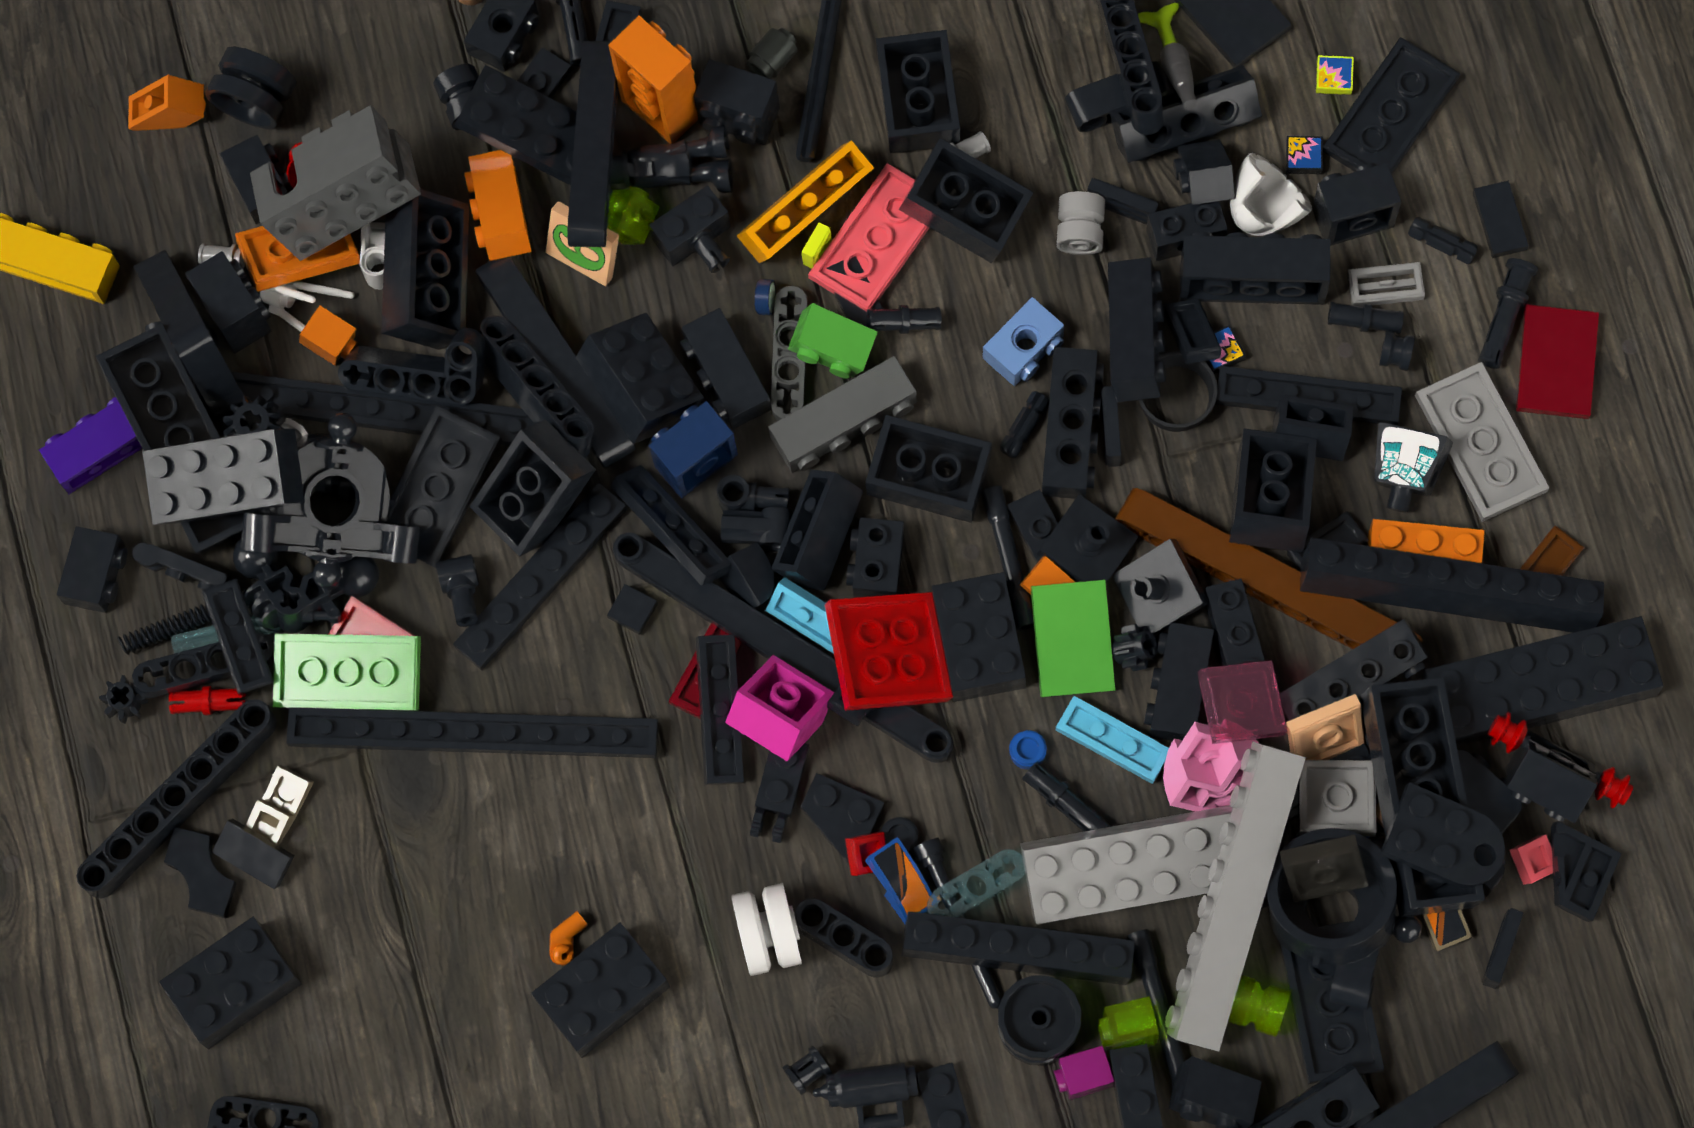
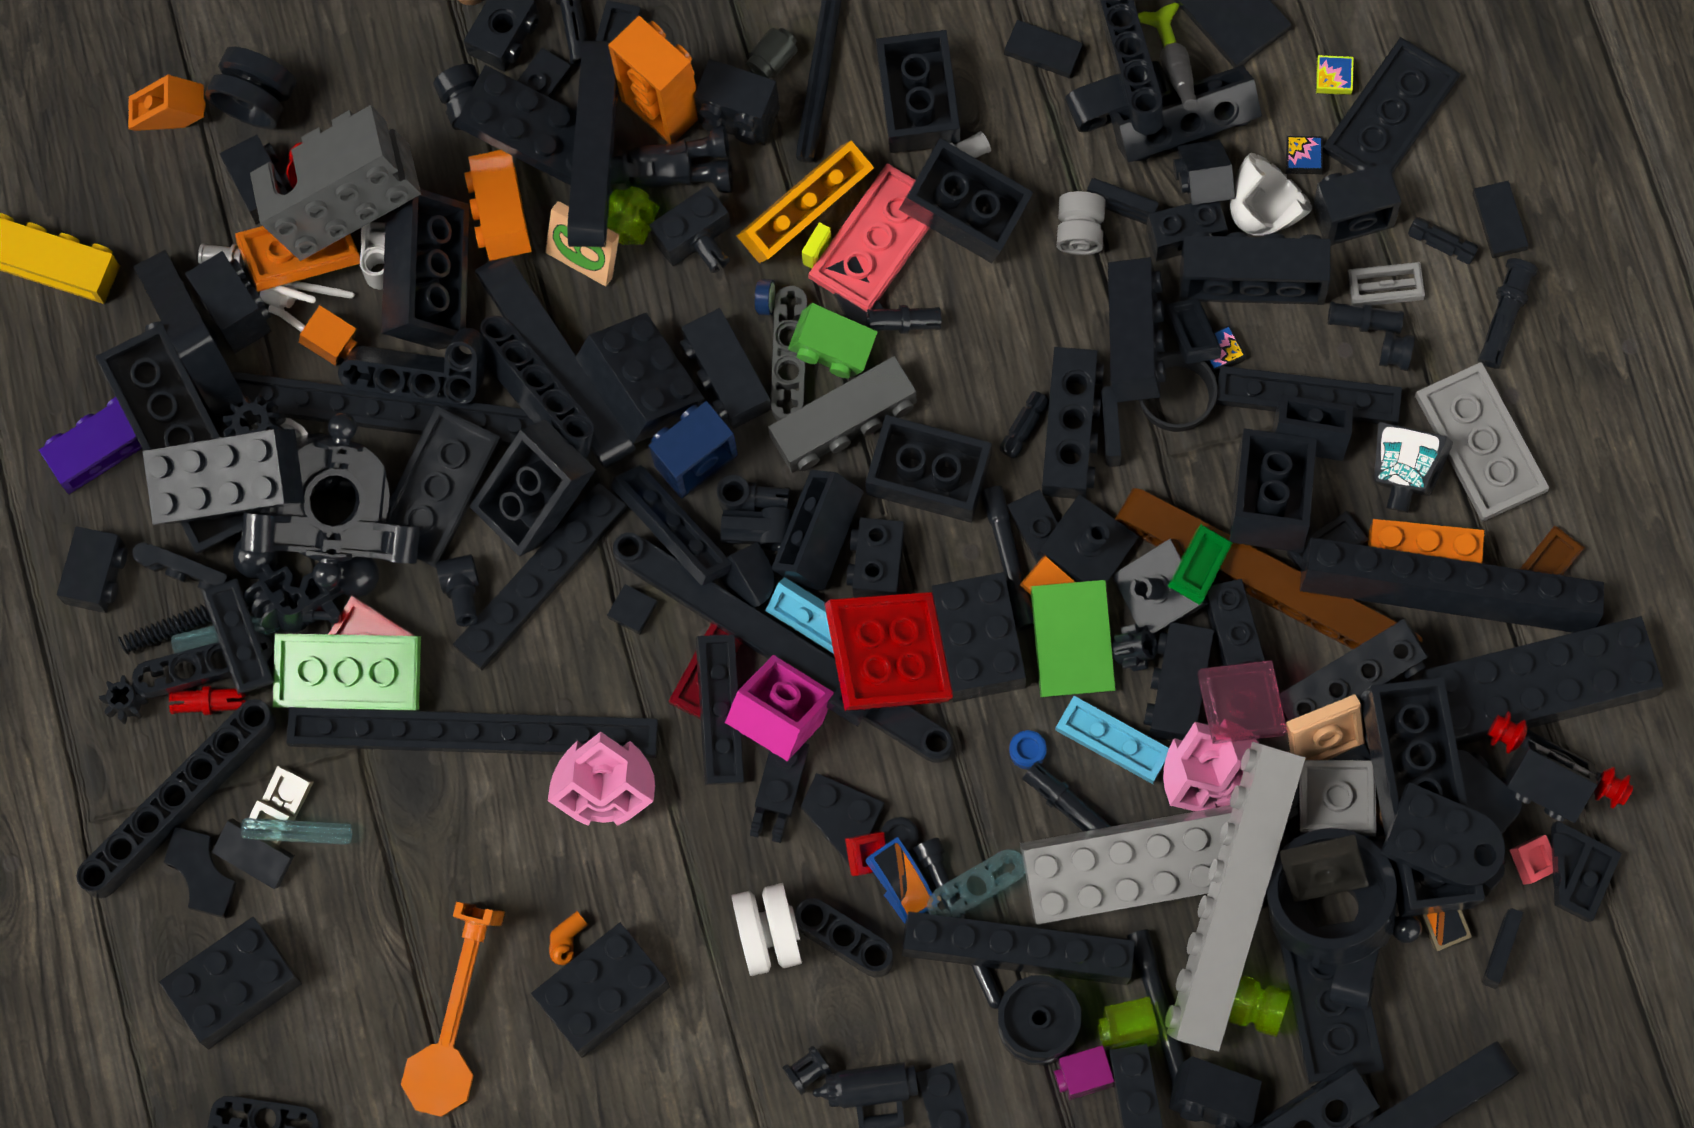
(296, 831): none -> clear light blue axle
(438, 1075): none -> orange piece
(602, 781): none -> bright pink brick
(1030, 323): medium blue brick -> none
(1043, 49): none -> black tile
(1200, 564): none -> green tile
(1557, 361): dark red tile -> none

